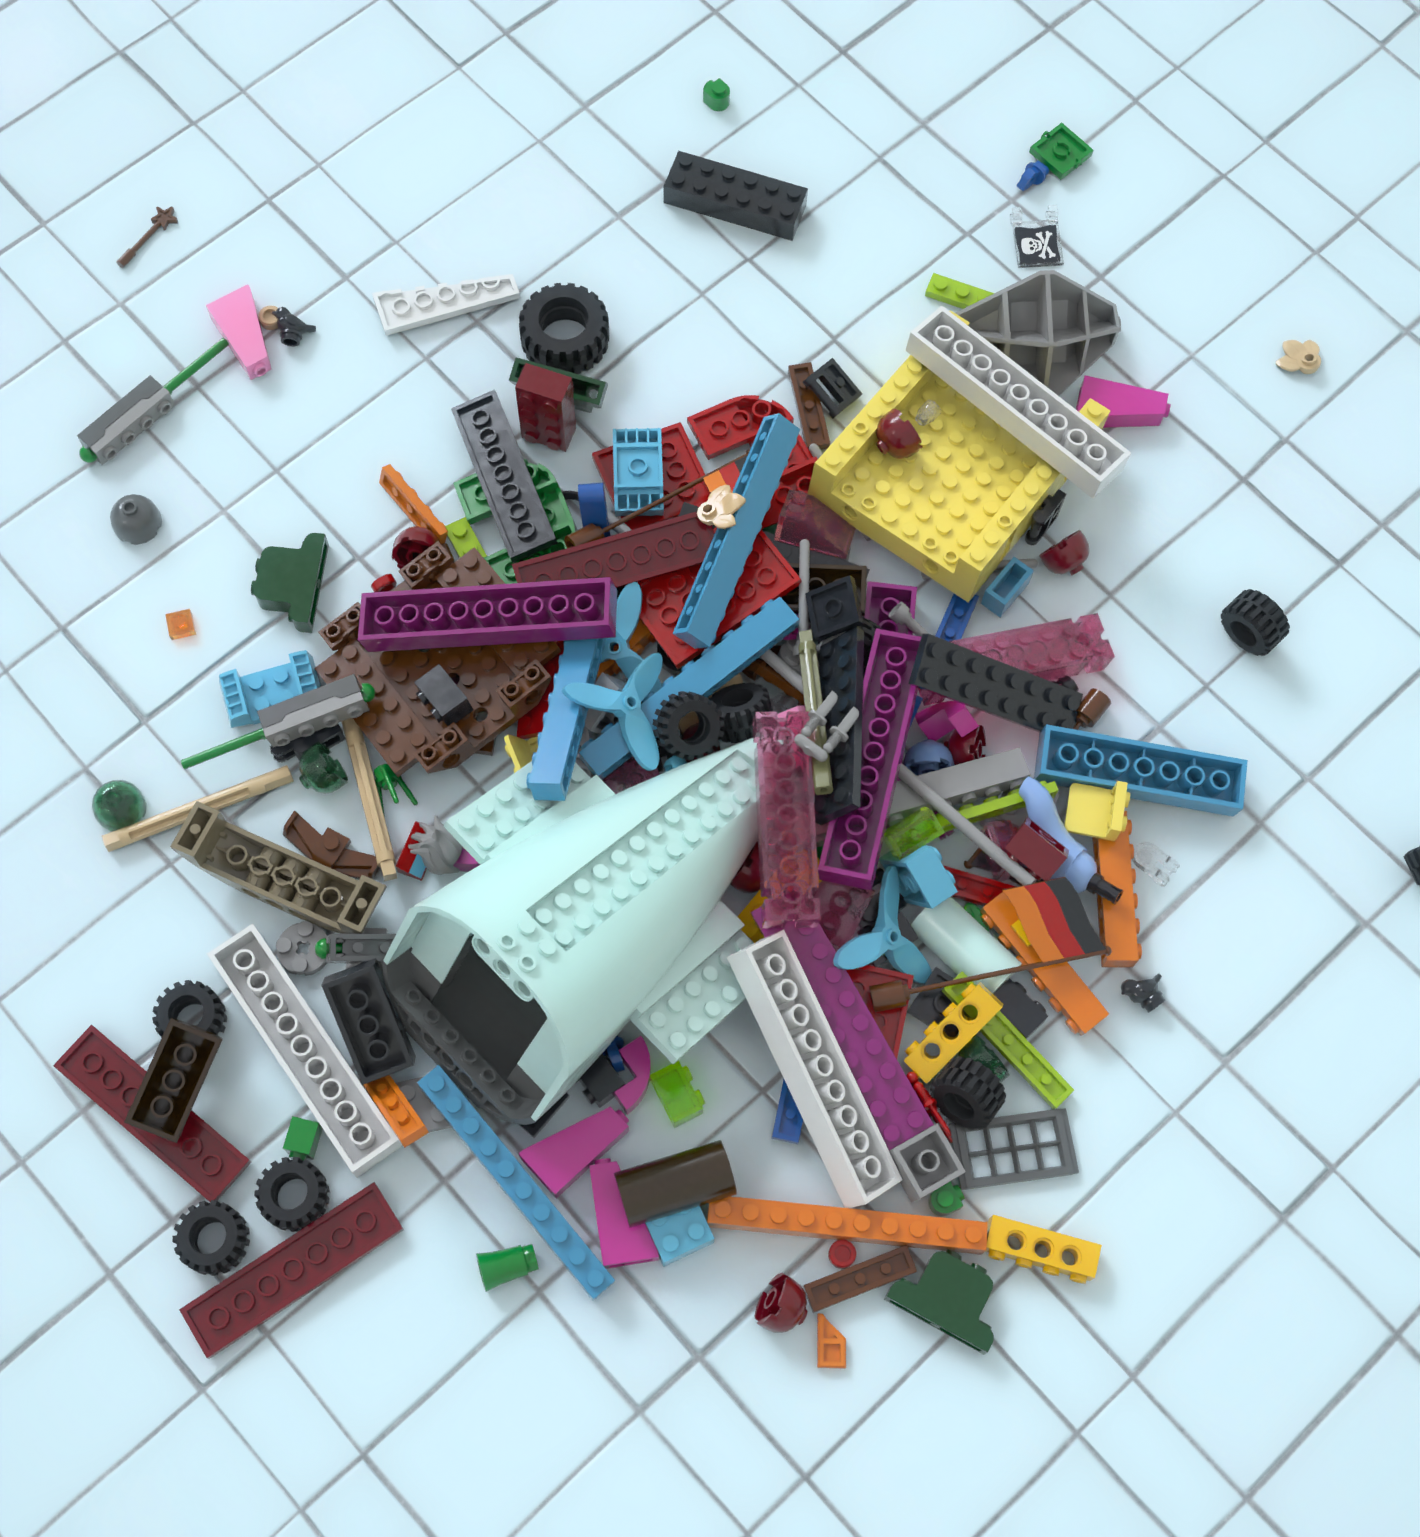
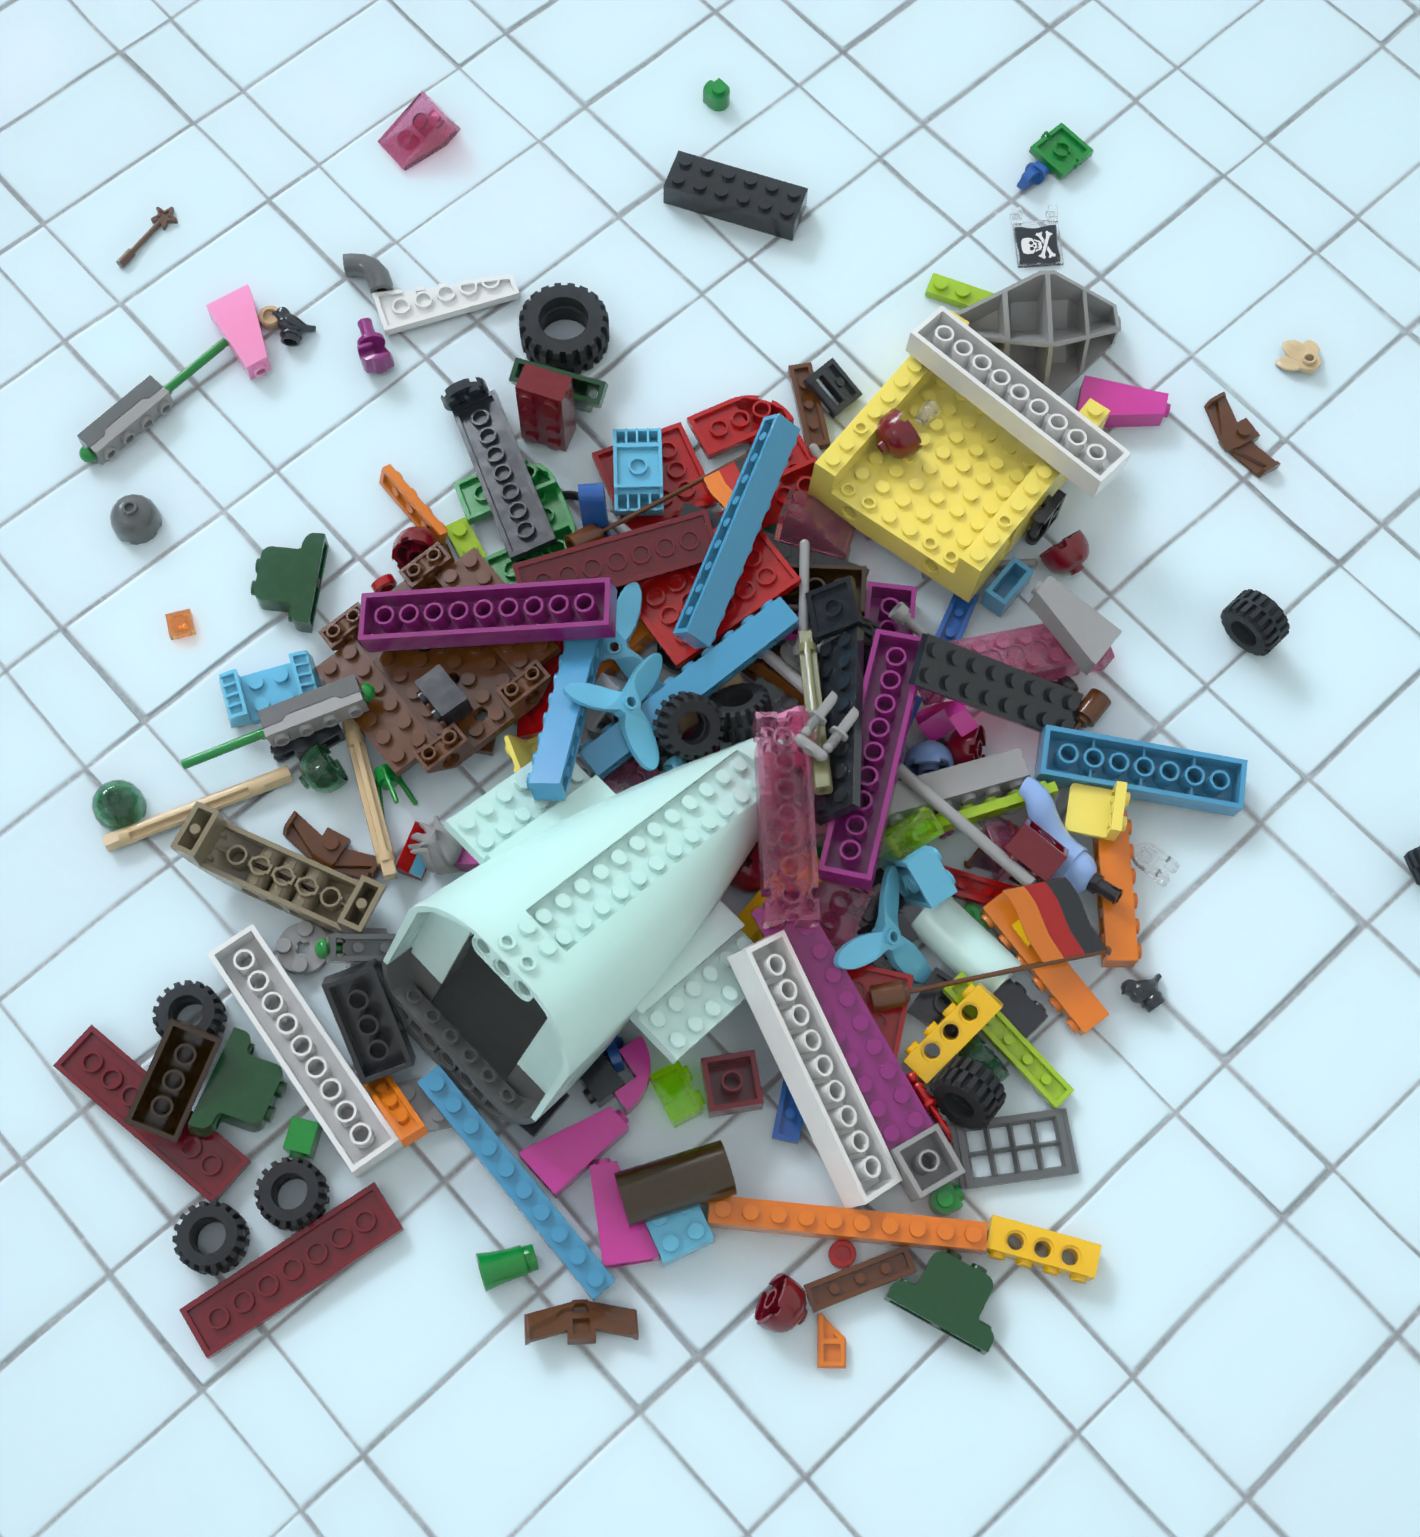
(239, 1090): none -> dark green brick
(370, 269): none -> dark grey cylinder
(372, 349): none -> magenta piece
(418, 132): none -> clear pink slope
(463, 391): none -> black plate
(580, 1322): none -> reddish brown plate
(721, 506): tan plate -> none
(731, 1083): none -> brick
(1073, 623): none -> light grey slope
(1238, 437): none -> reddish brown plate

